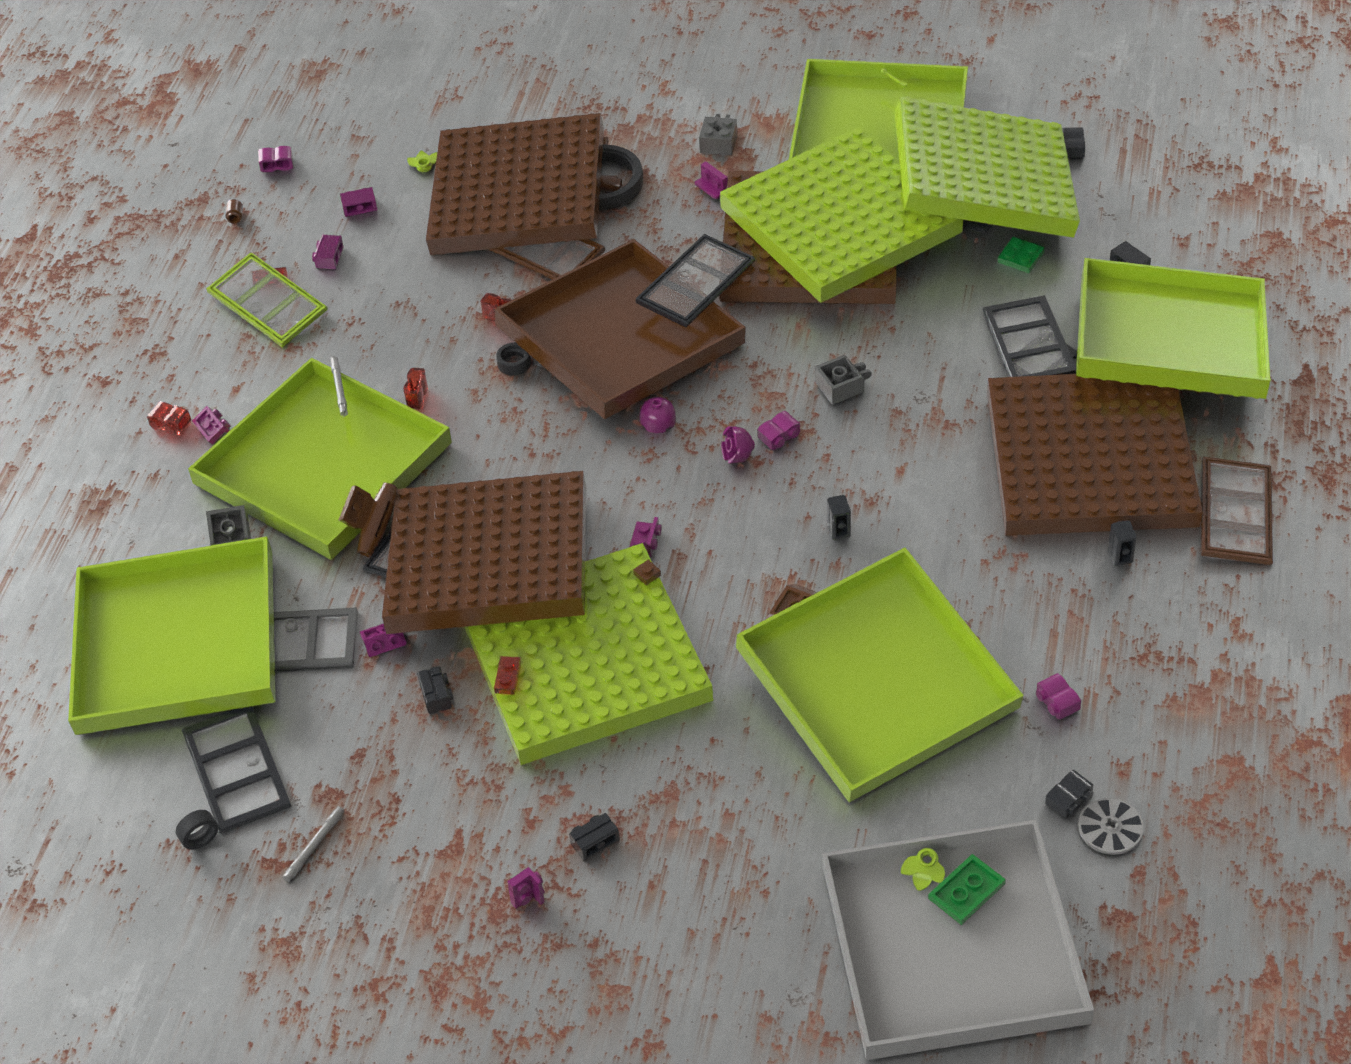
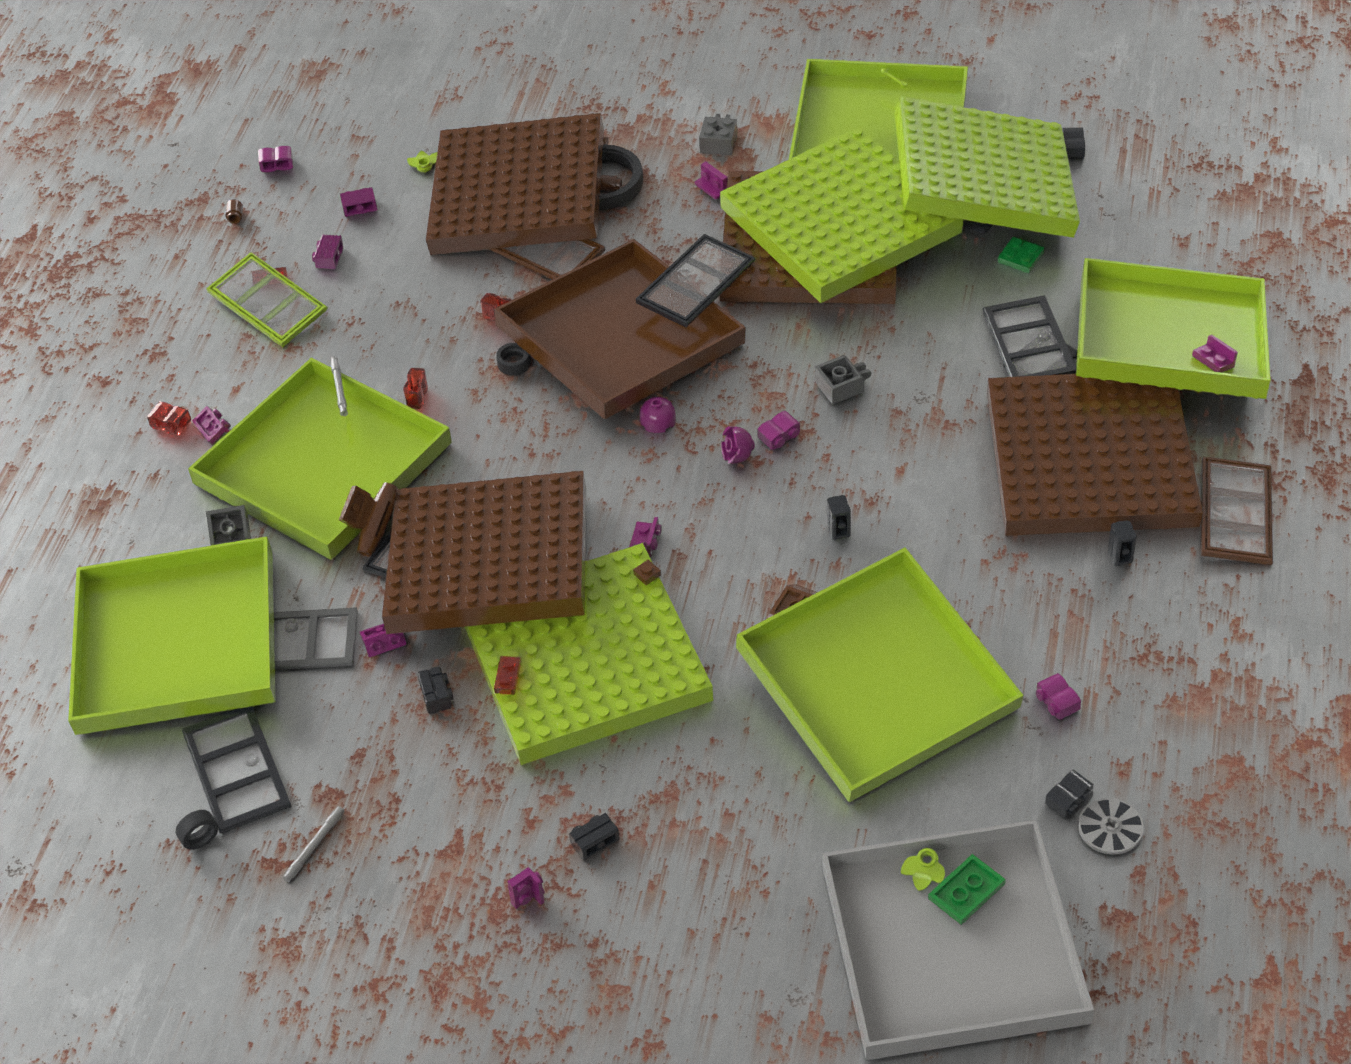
(1129, 254): black brick -> none
(1216, 355): none -> magenta bracket

